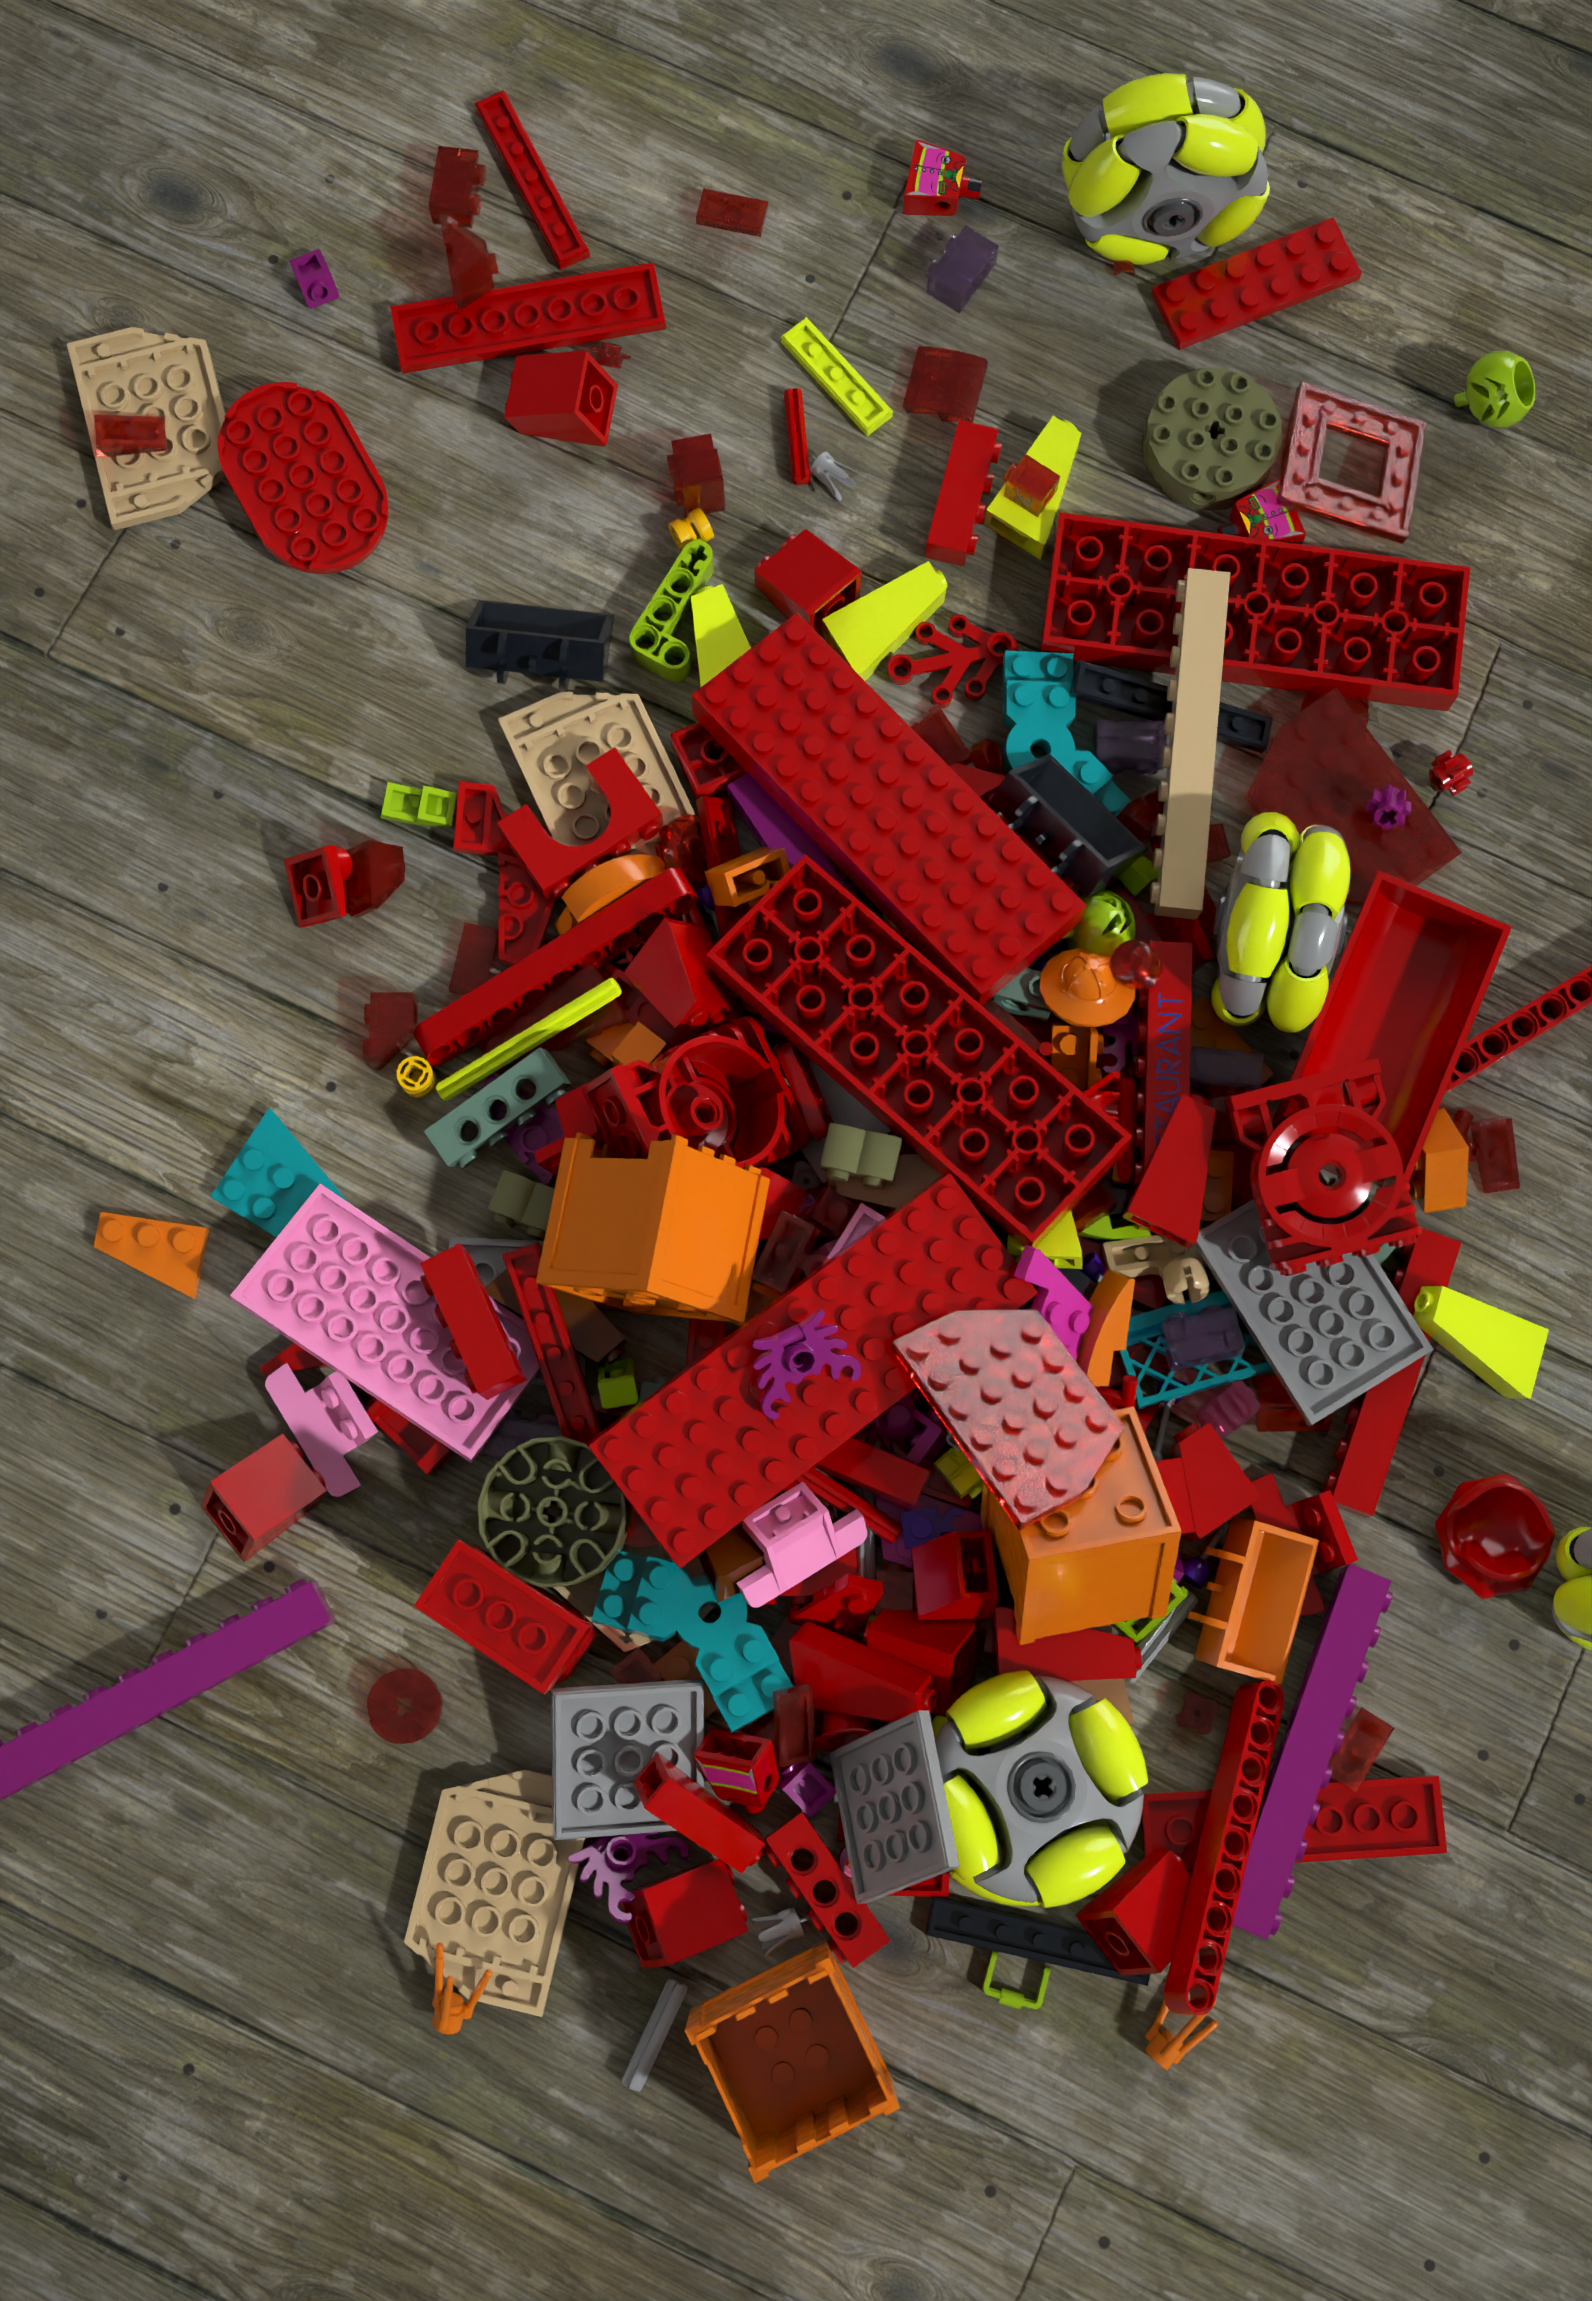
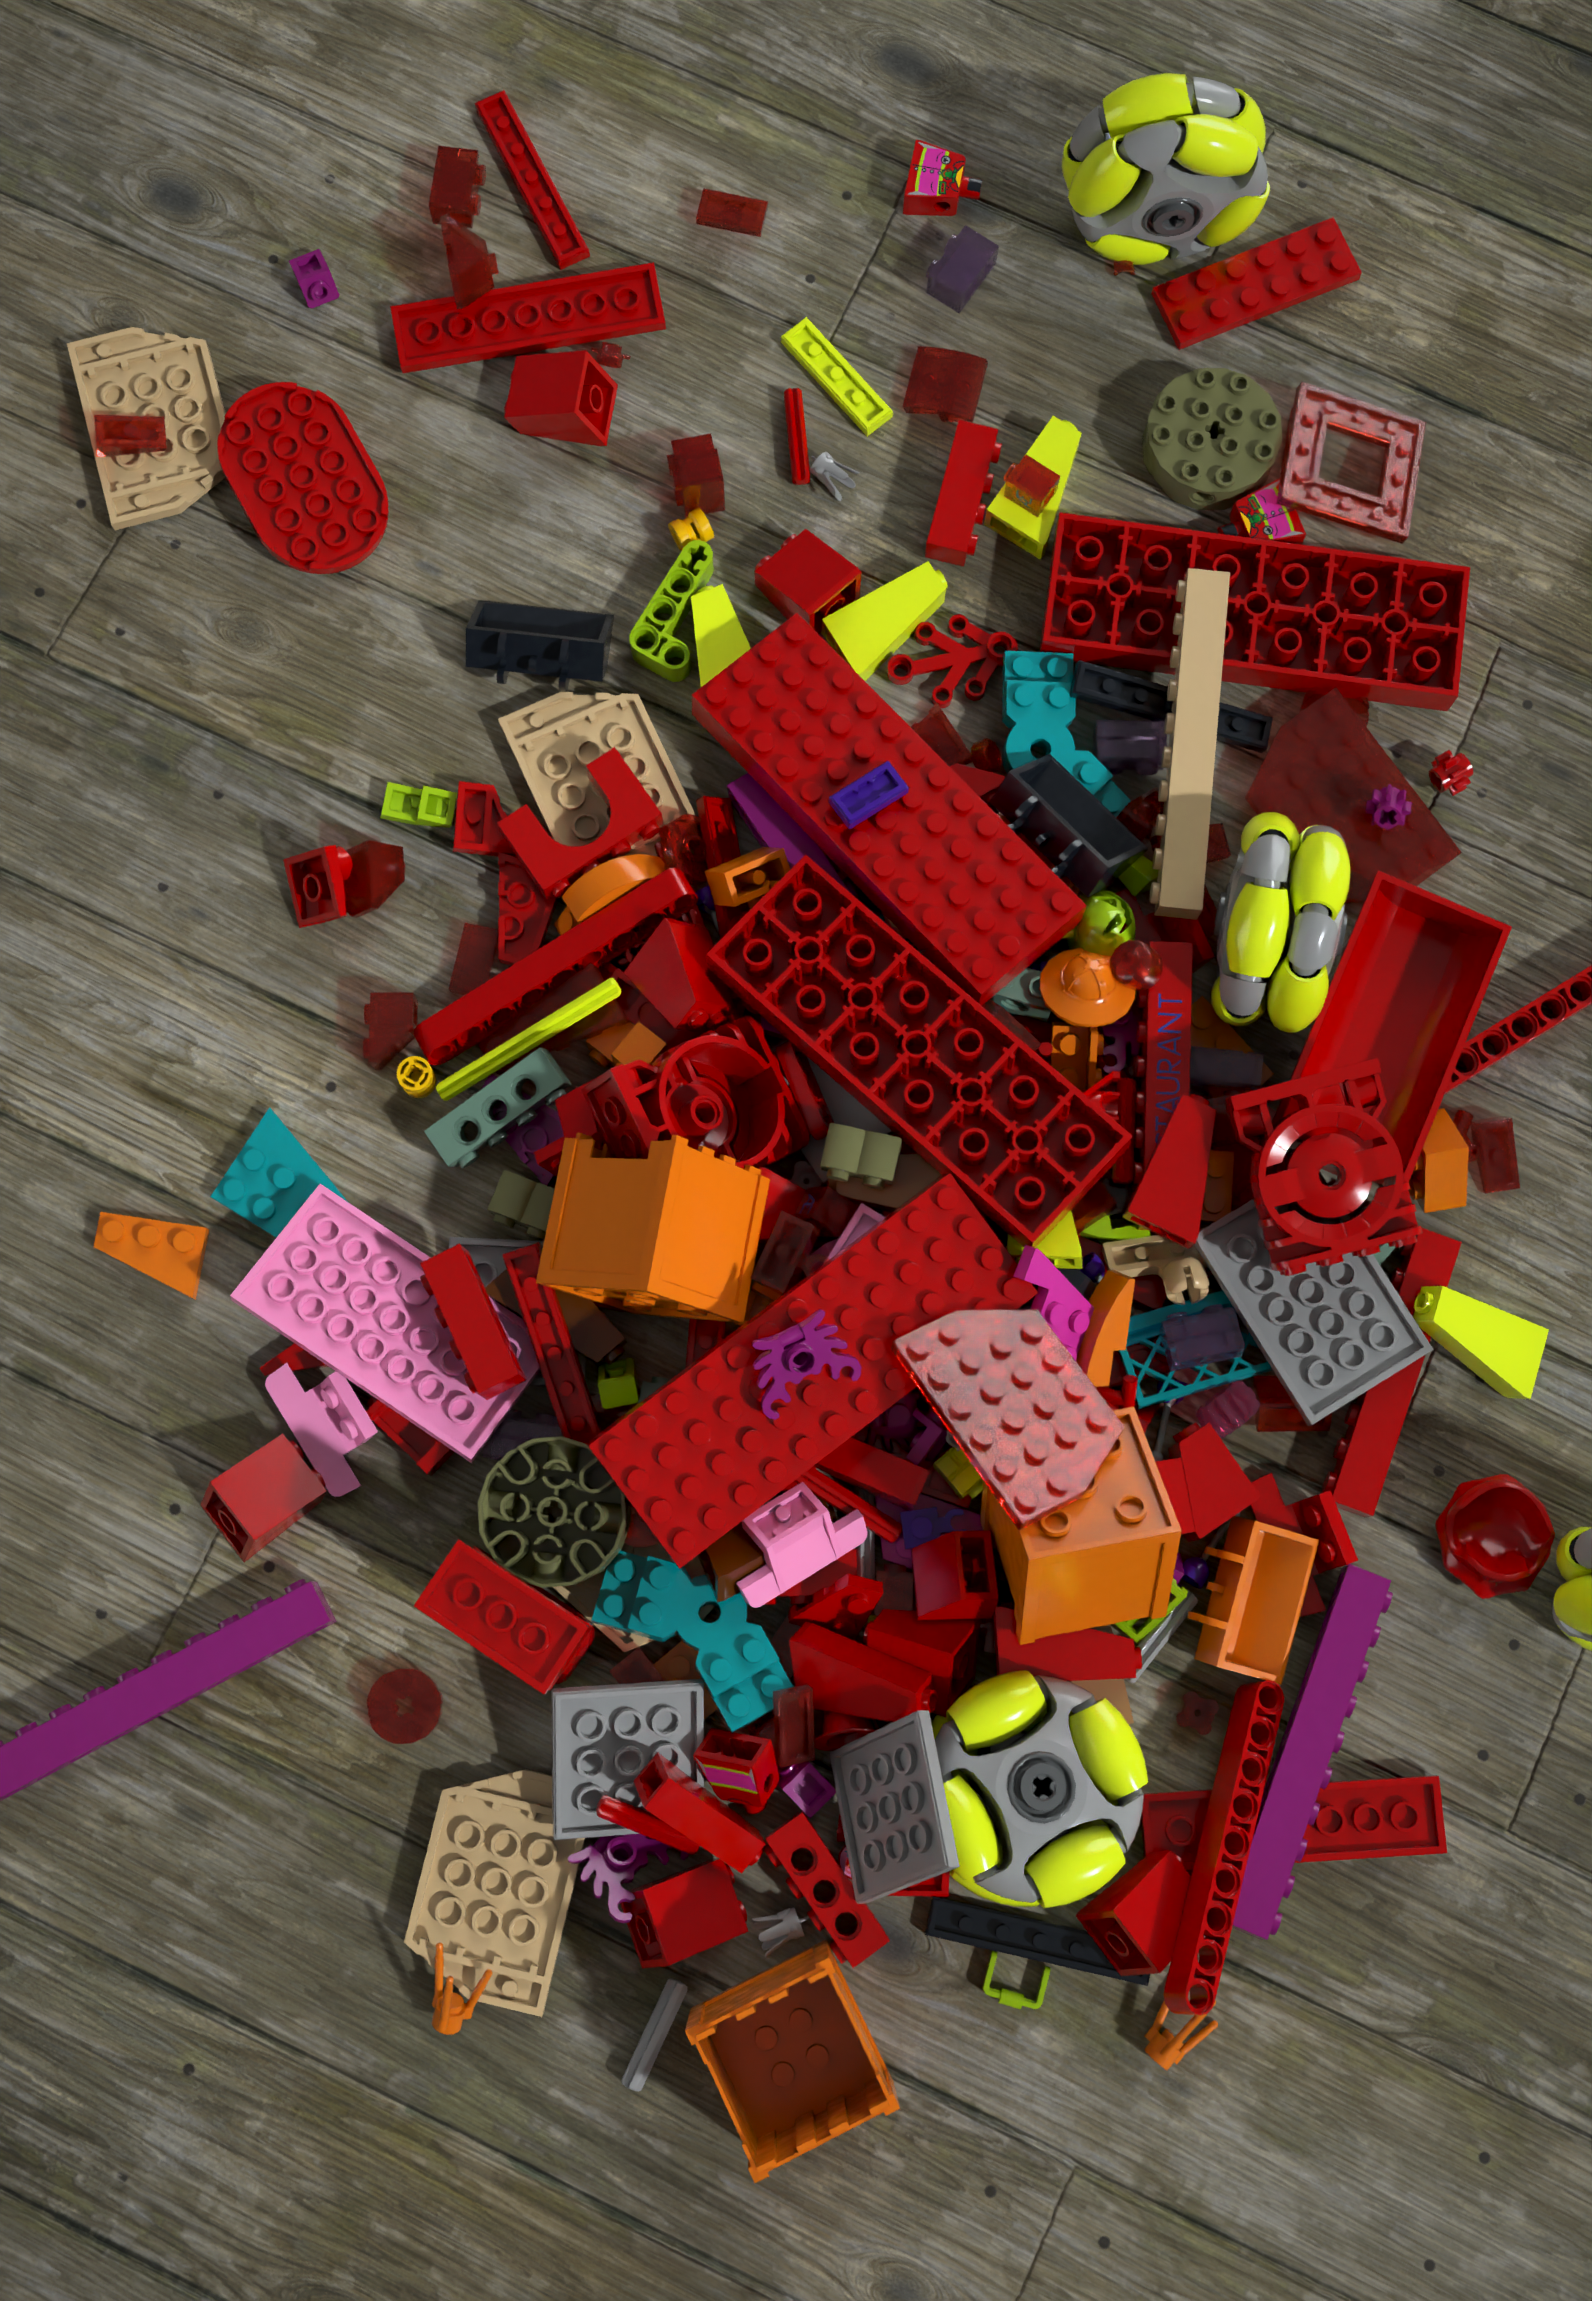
(643, 1823): none -> red axle
(704, 773): red brick -> none
(868, 795): none -> dark purple plate
(1359, 1749): clear red slope -> none
(1499, 389): lime piece -> none

